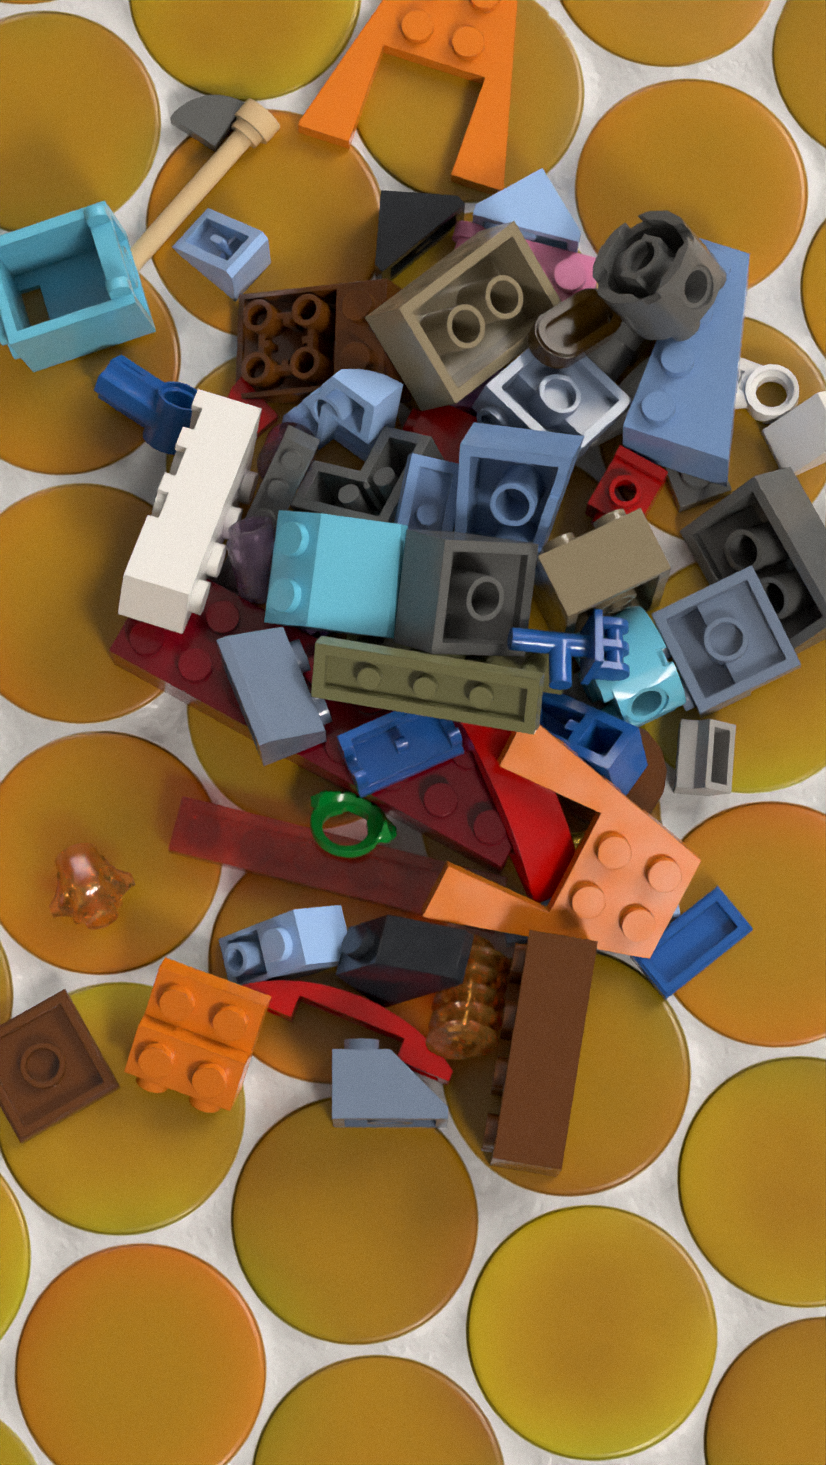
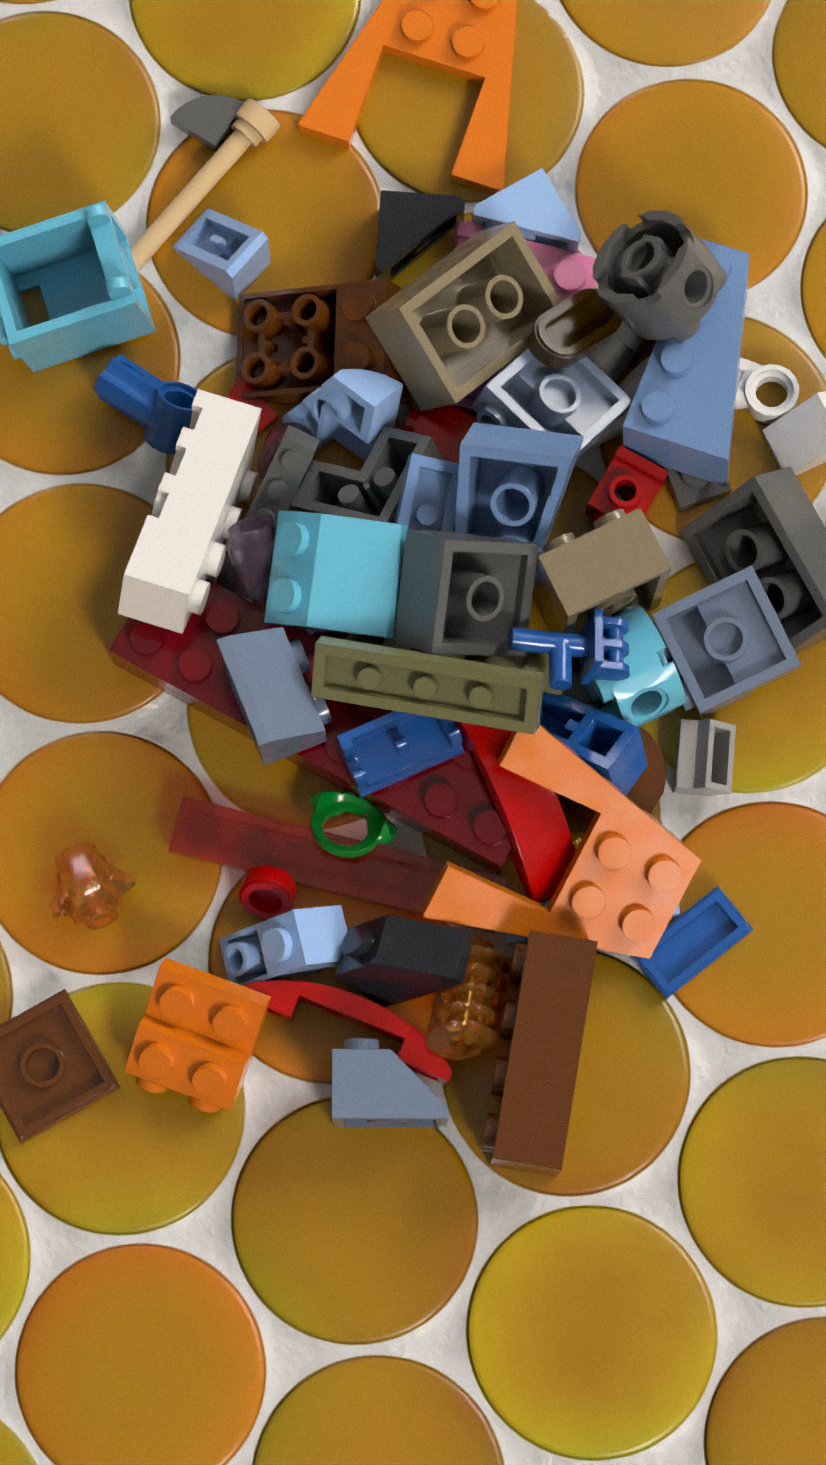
(267, 892): none -> red tile

